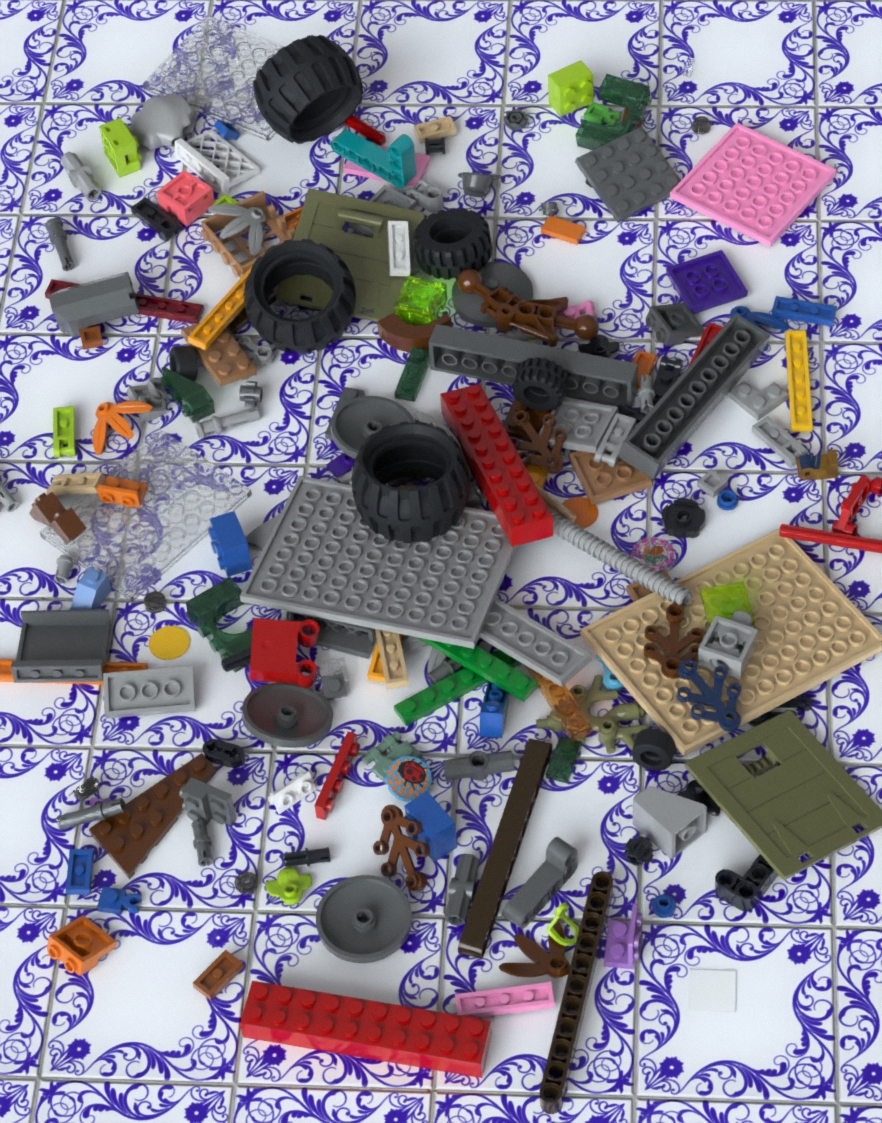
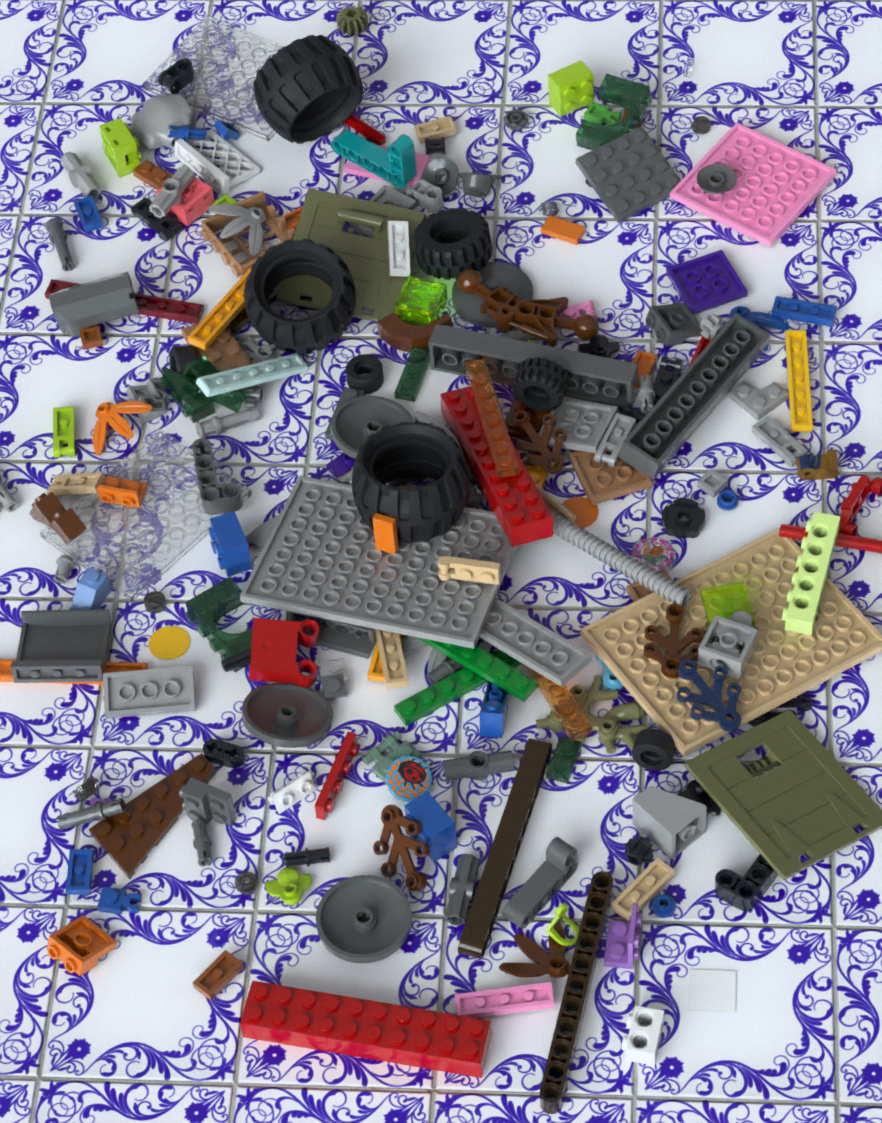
(88, 214): none -> blue plate
(151, 174): none -> dark orange plate
(172, 191): none -> light grey piece
(178, 75): none -> black piece
(187, 132): none -> blue axle
(201, 367): none -> clear green slope
(214, 497): none -> dark grey beam
(251, 375): none -> light aqua tile
(352, 20): none -> olive gear
(365, 364): none -> black tyre
(385, 533): none -> orange tile
(437, 169): none -> dark grey dish
(468, 570): none -> tan plate
(491, 418): none -> clear orange plate
(643, 888): none -> tan plate
(645, 1035): none -> white brick
(711, 326): none -> light grey gear
(716, 179): none -> dark grey dish
(809, 586): none -> yellowish green brick

